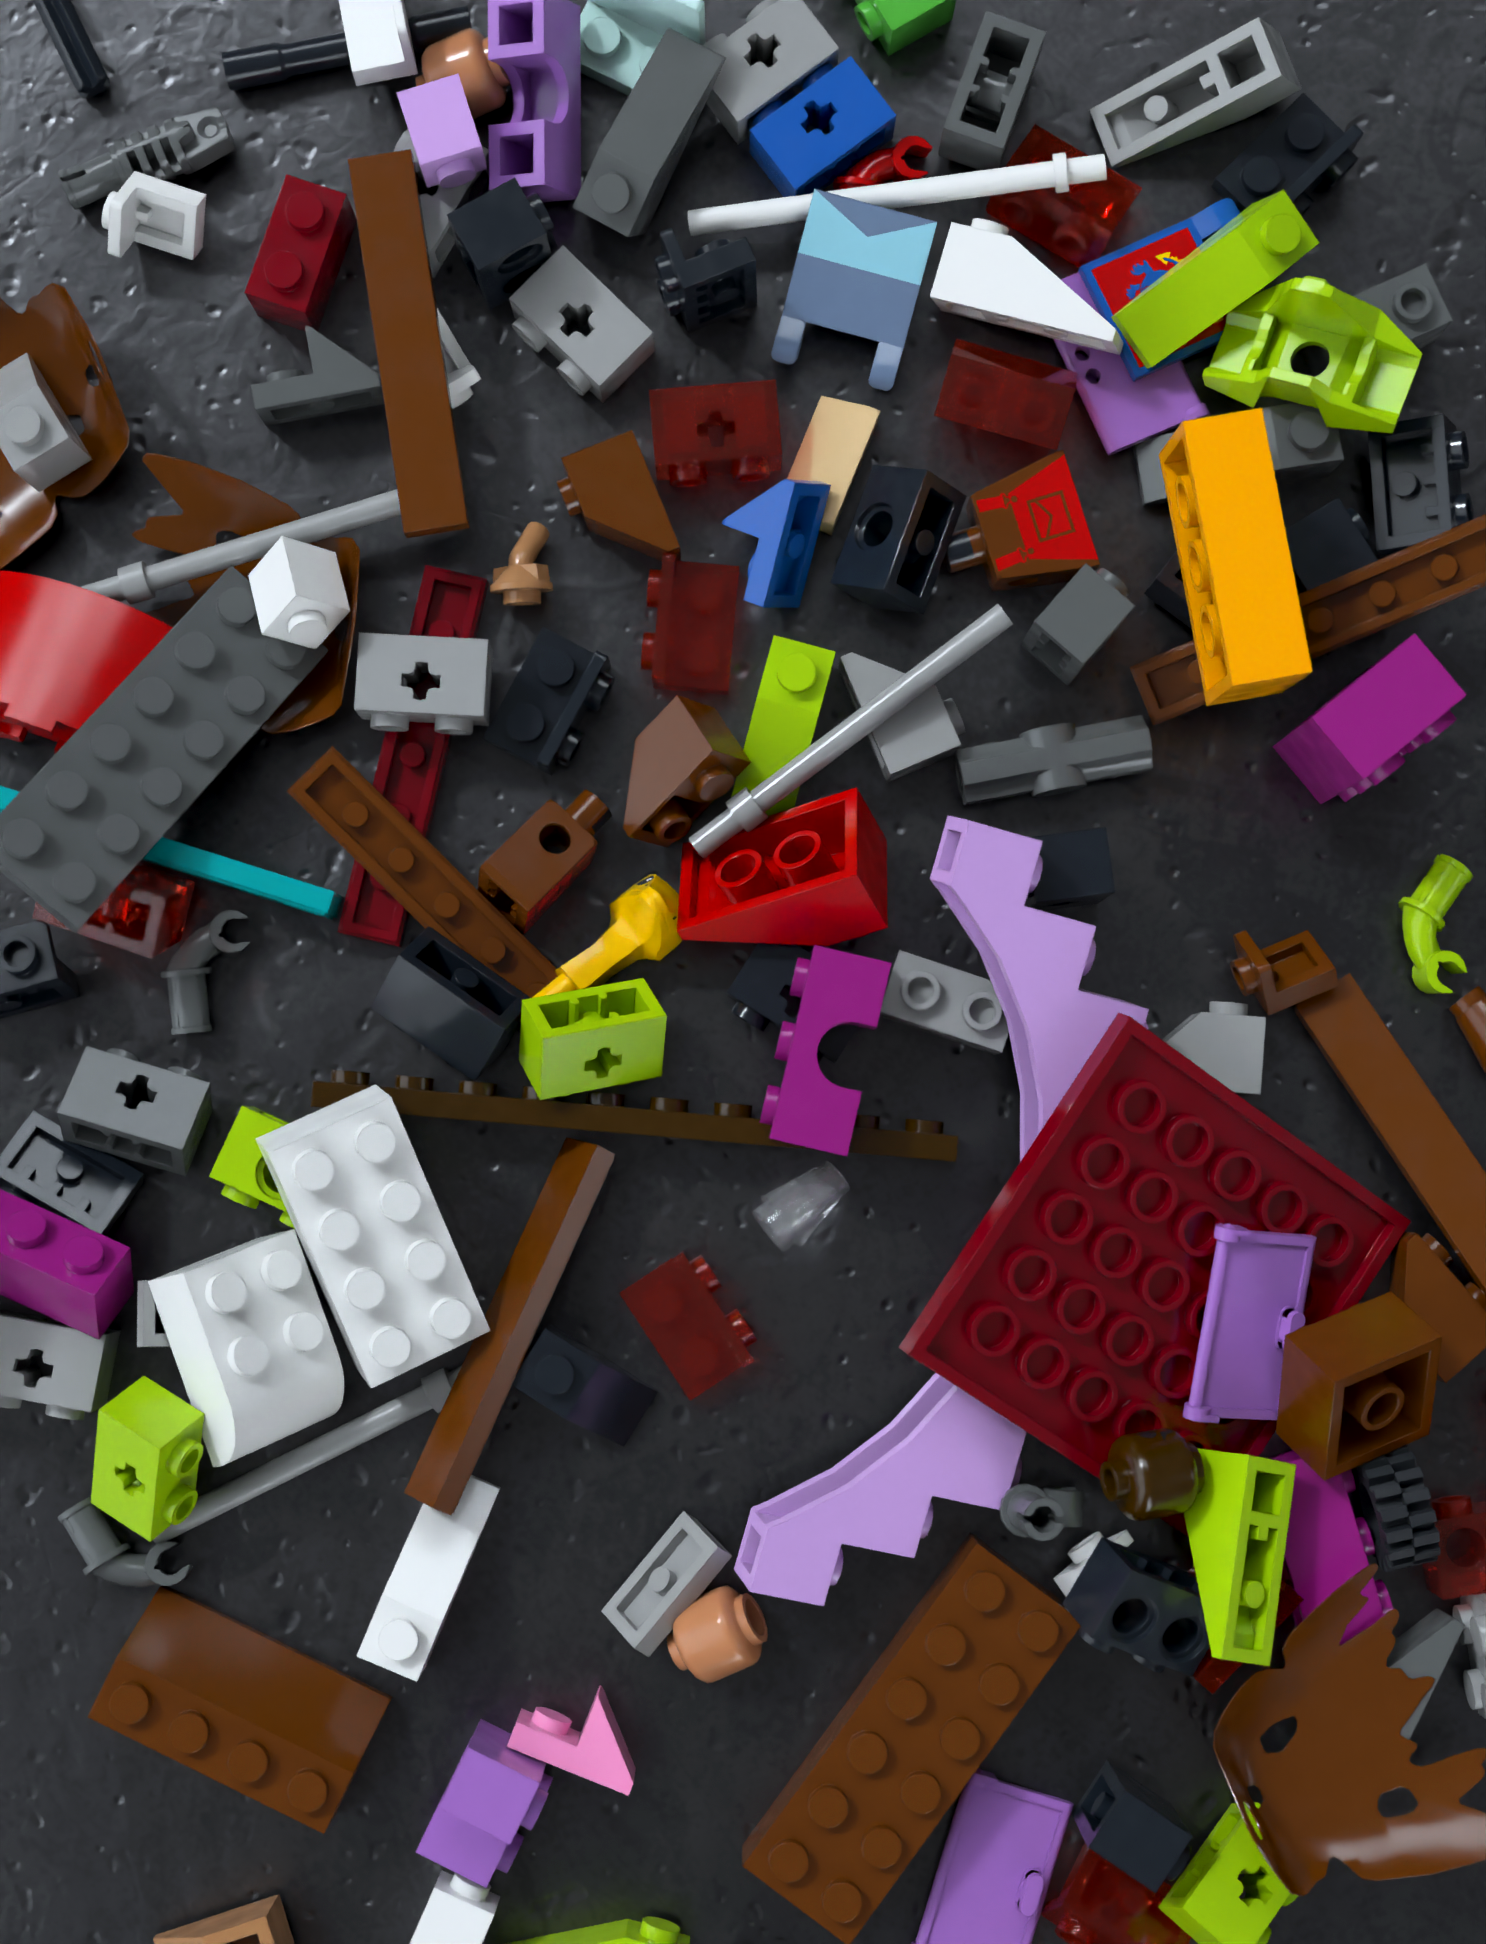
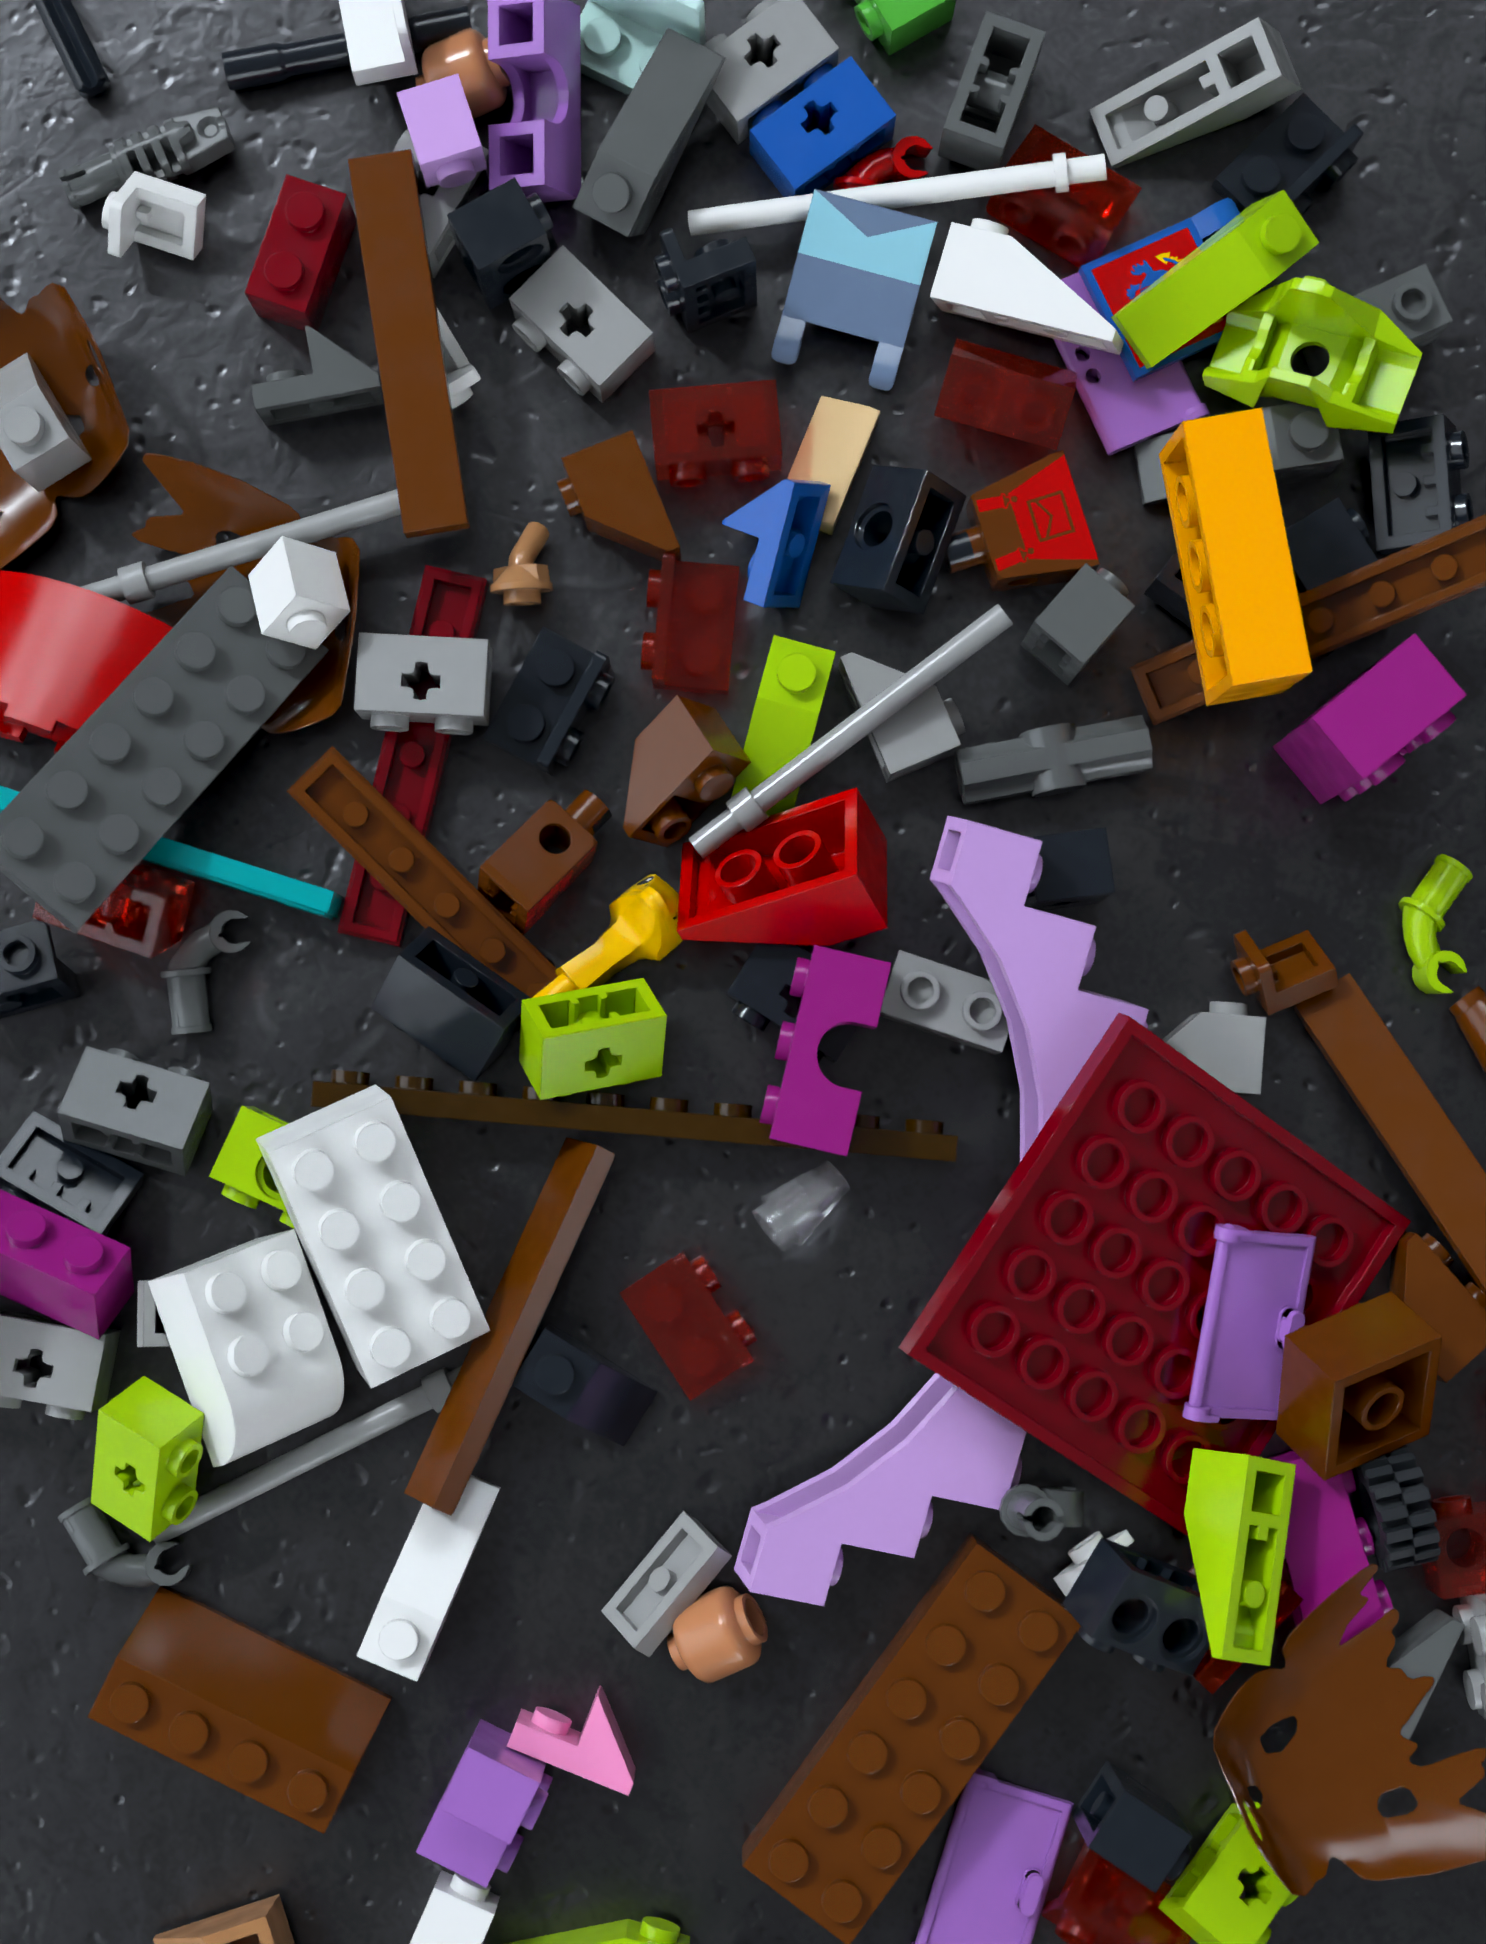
(1152, 1474): dark brown head -> none

